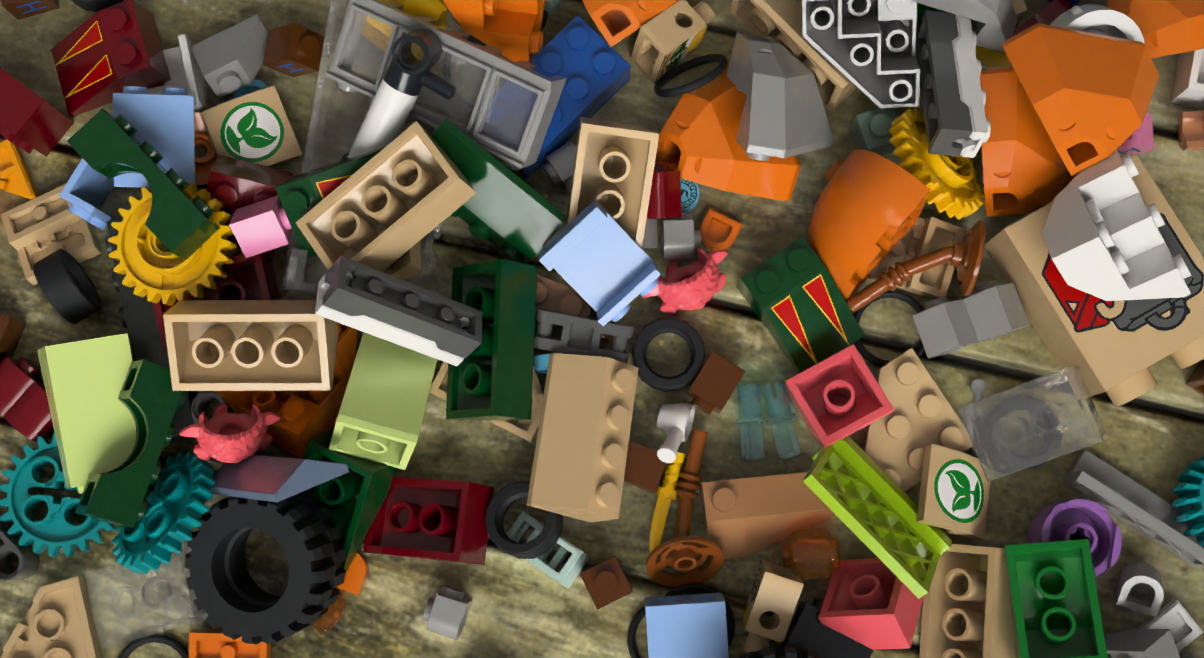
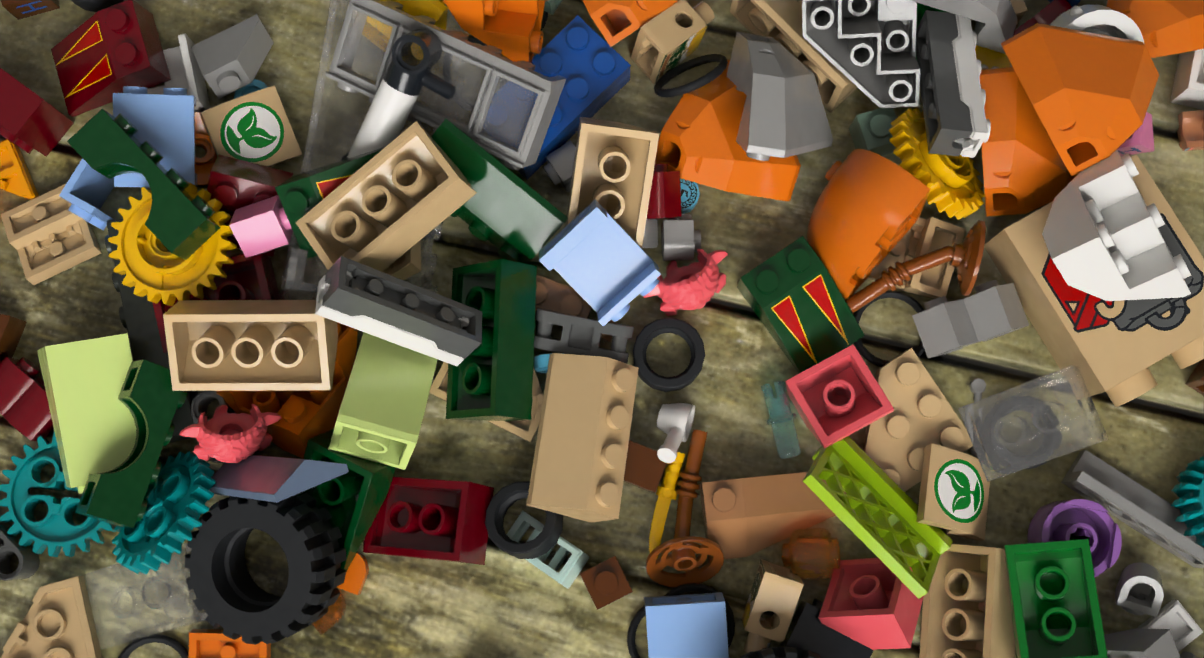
(67, 286): black tyre -> none
(293, 50): reddish brown brick -> none
(447, 612): light grey plate -> none
(715, 384): reddish brown brick -> none
(718, 231): orange tile -> none
(751, 421): clear light blue axle -> none

